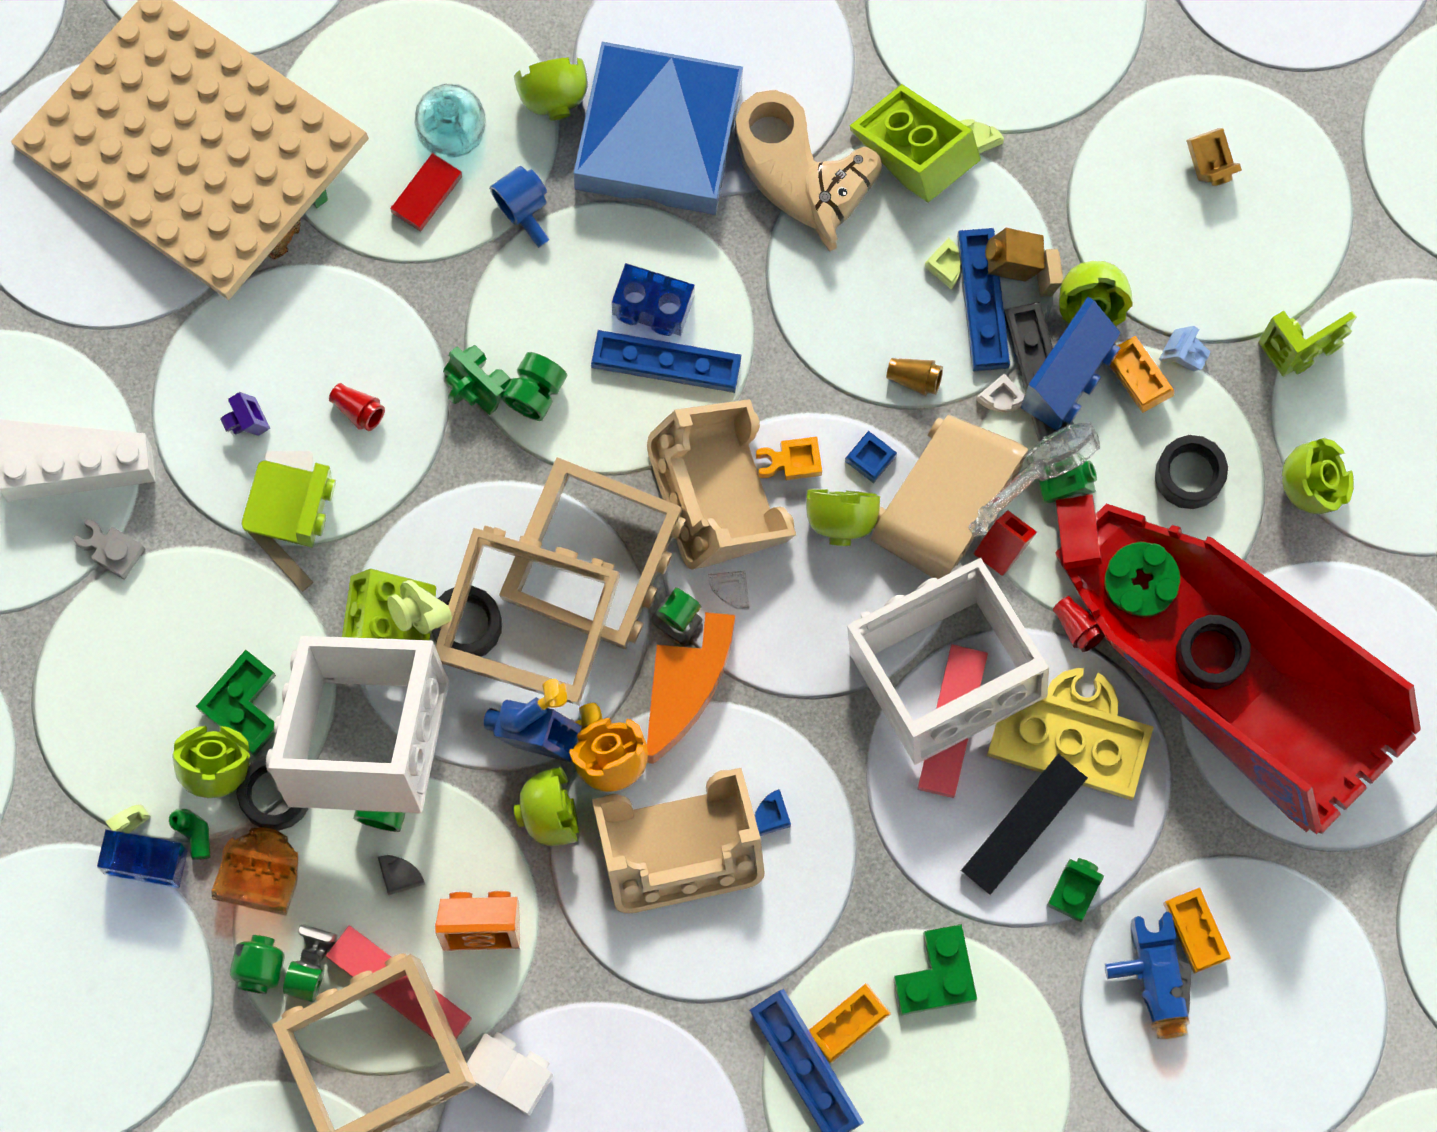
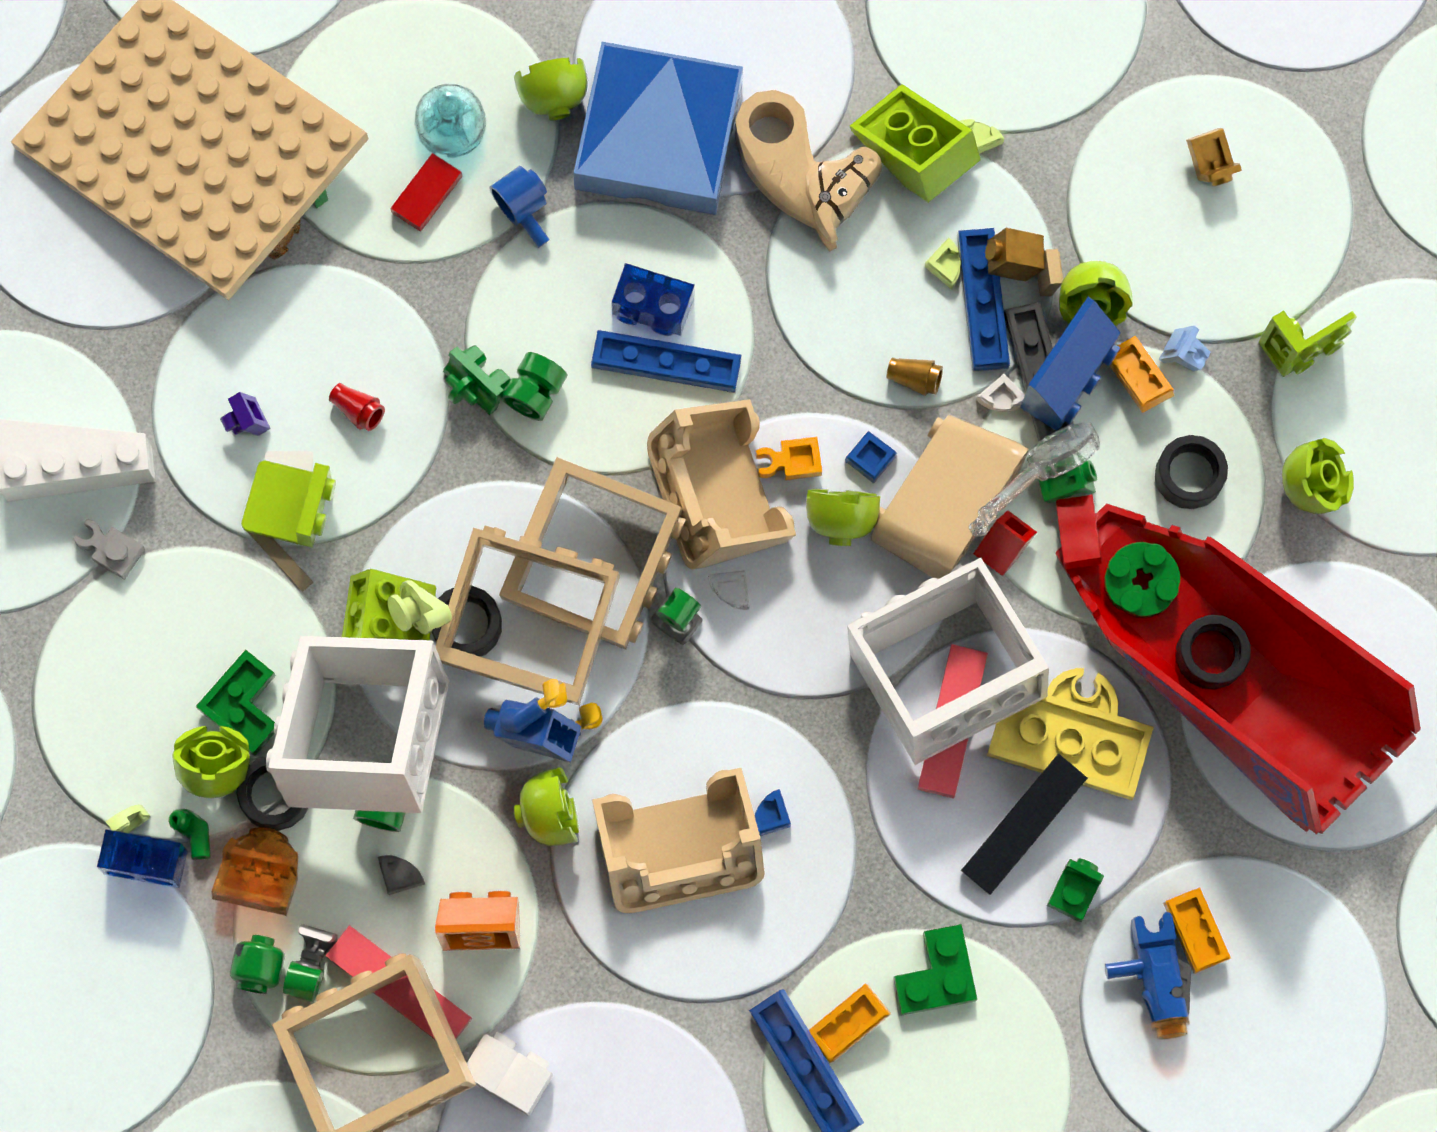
(610, 754): light orange cylinder -> none
(686, 683): orange slope -> none
(1078, 624): red cone -> none

